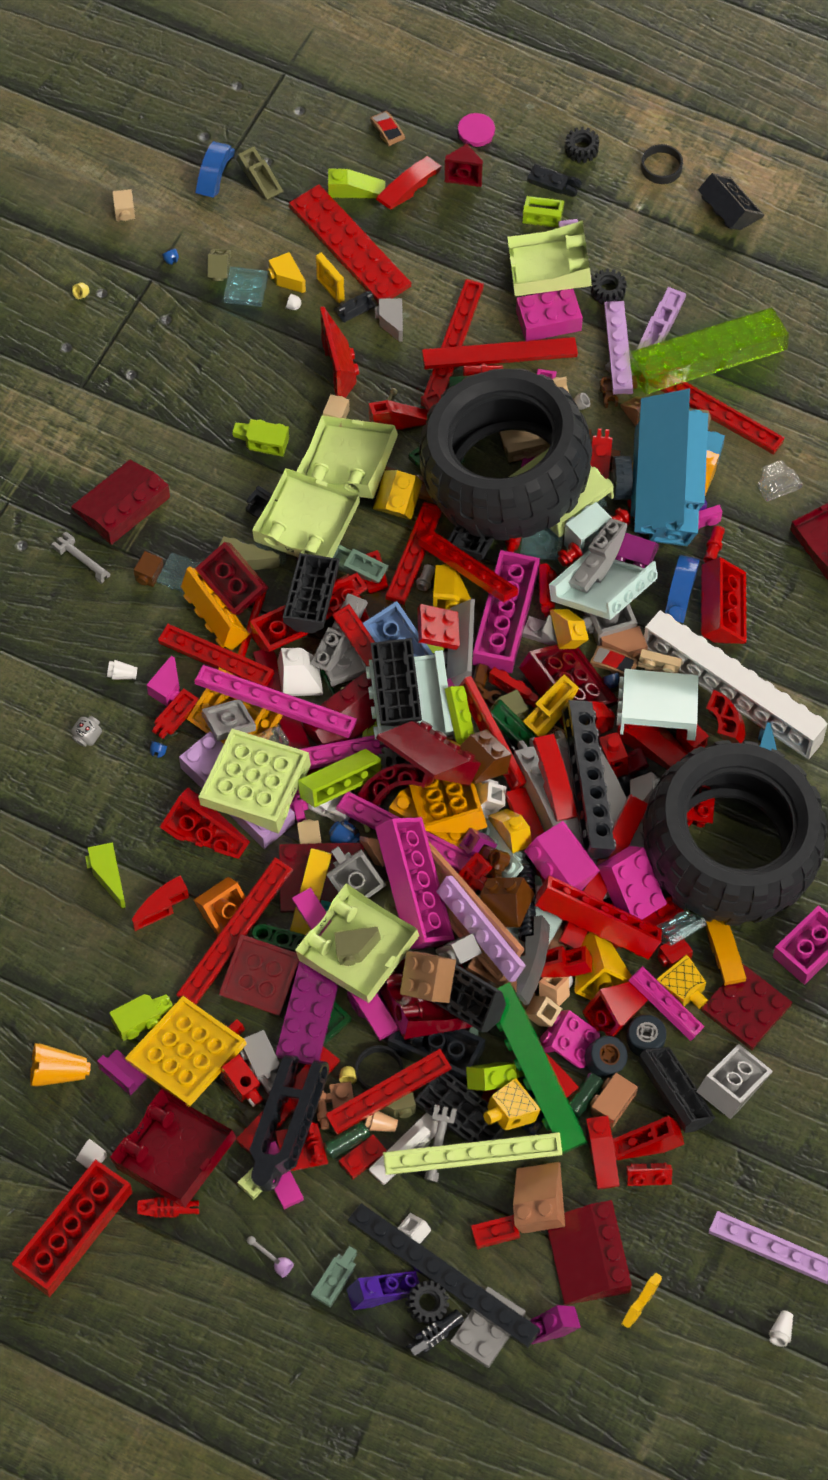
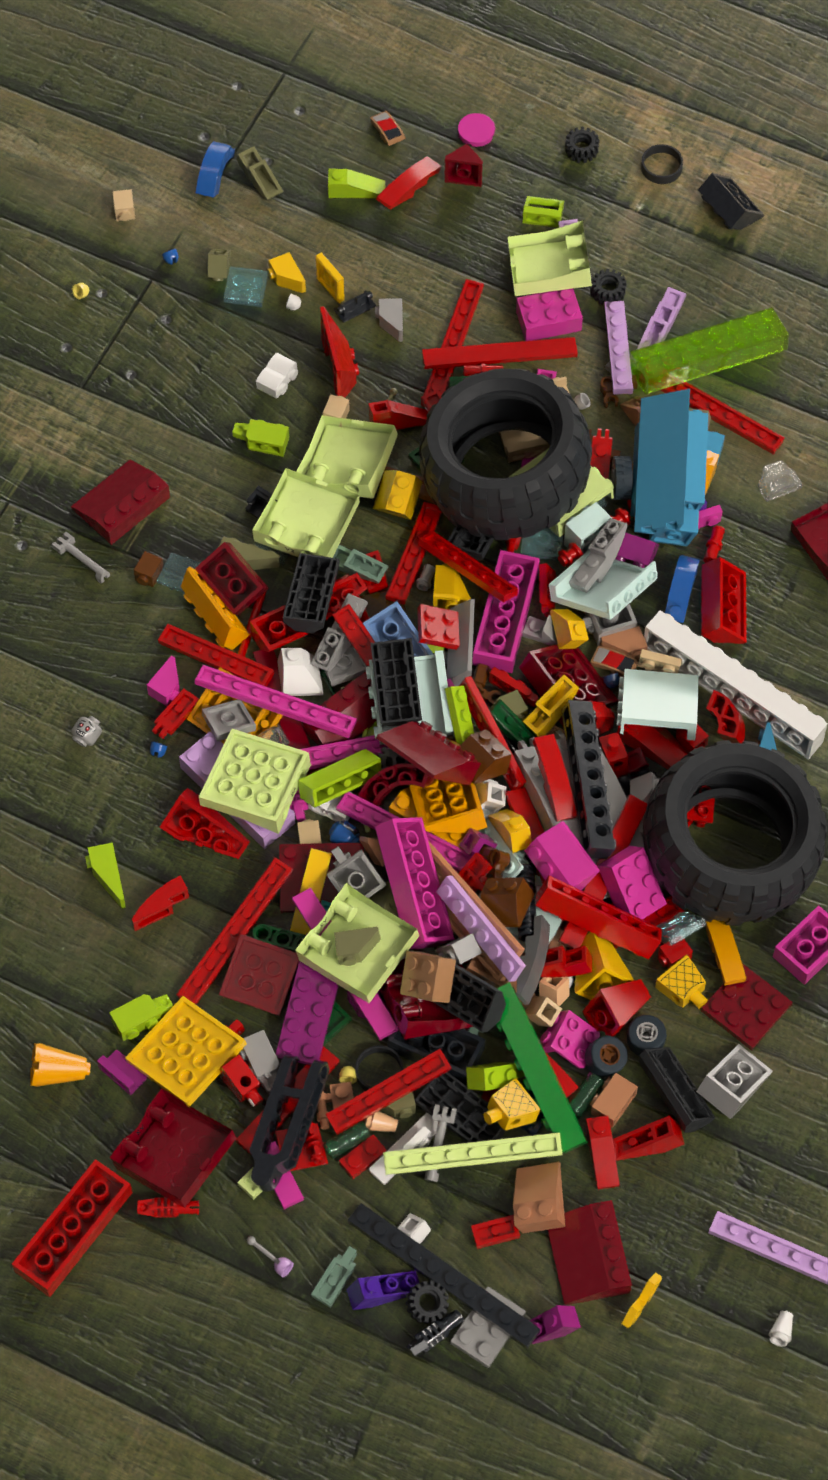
(91, 1152): white slope -> none
(120, 670): white cone -> none
(220, 903): orange slope -> none
(277, 375): none -> white brick
(349, 244): red plate -> none
(553, 181): black hinge -> none
(641, 1176): red hinge -> none
(666, 1003): dark pink tile -> none

